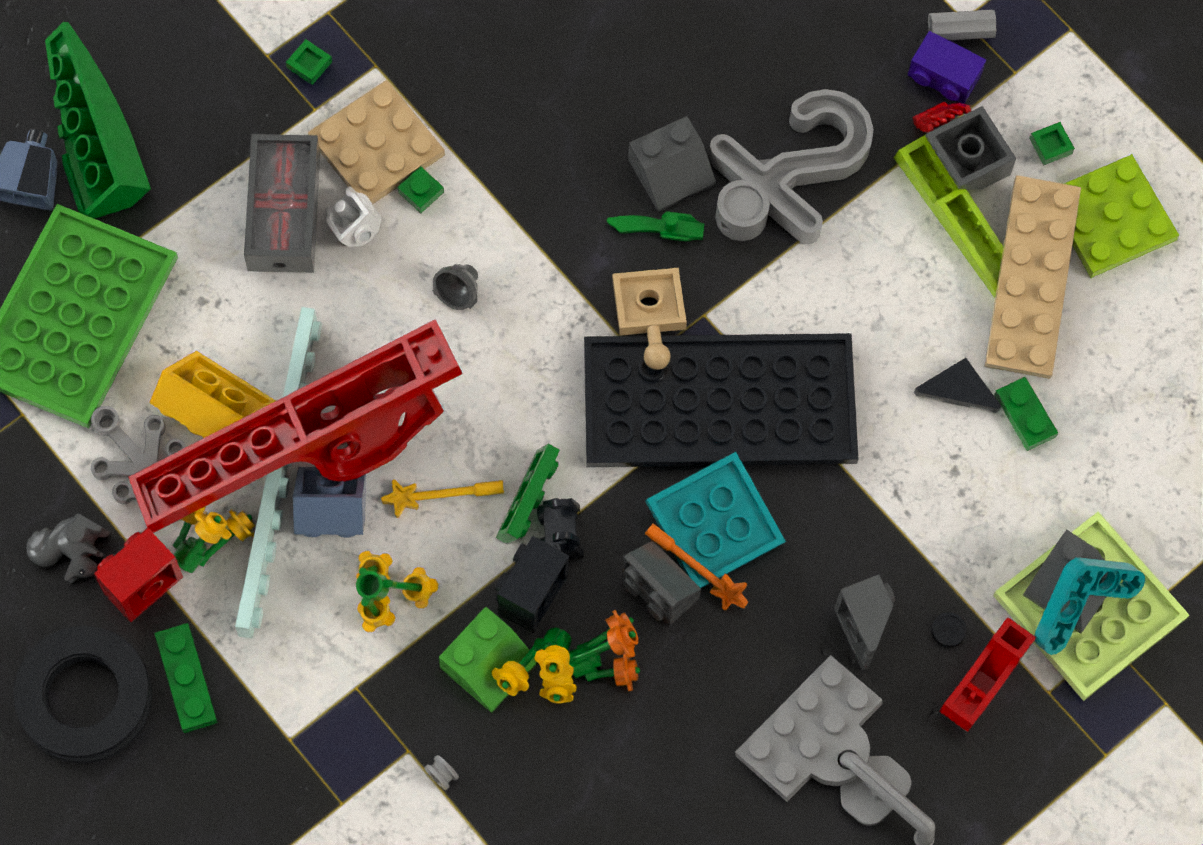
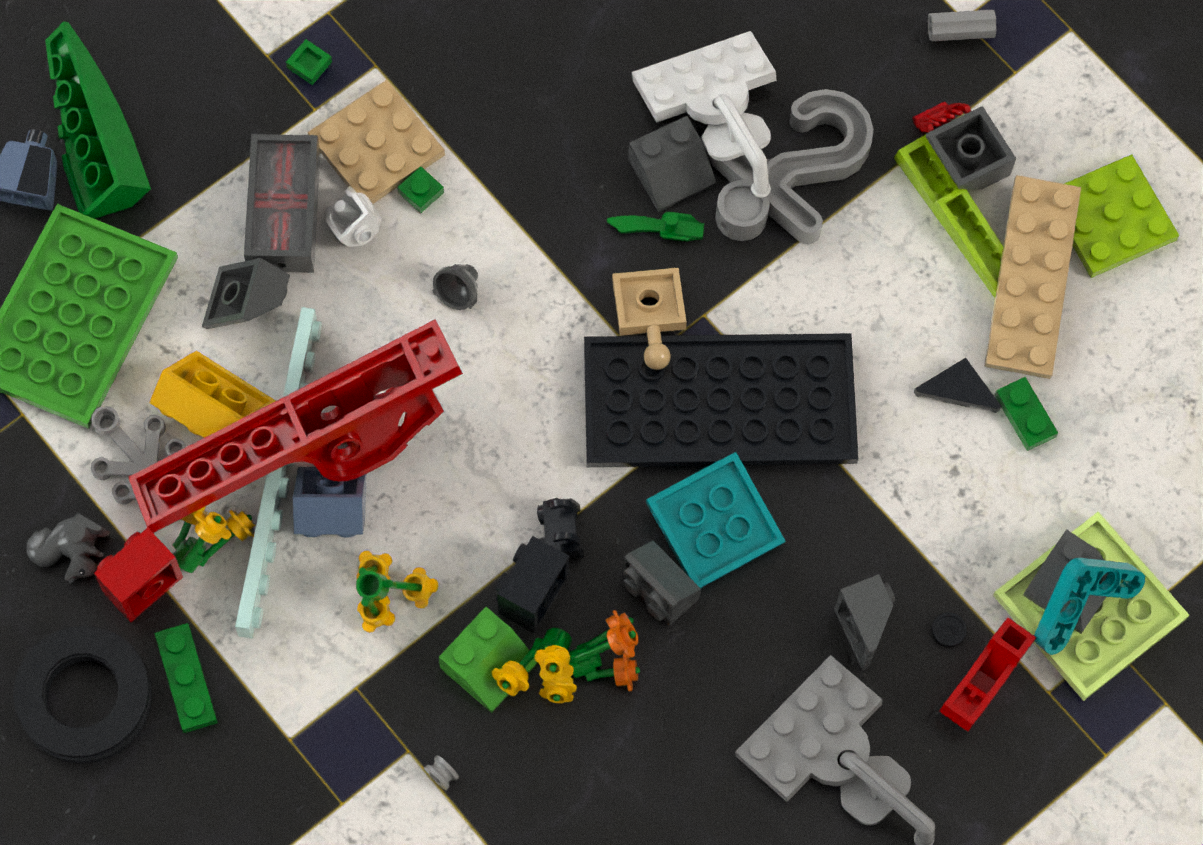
(245, 292): none -> dark grey slope
(407, 497): yellow piece -> none
(529, 494): green plate -> none
(714, 90): none -> white plate
(725, 588): orange piece -> none
(946, 67): dark purple brick -> none
(1051, 143): green plate -> none

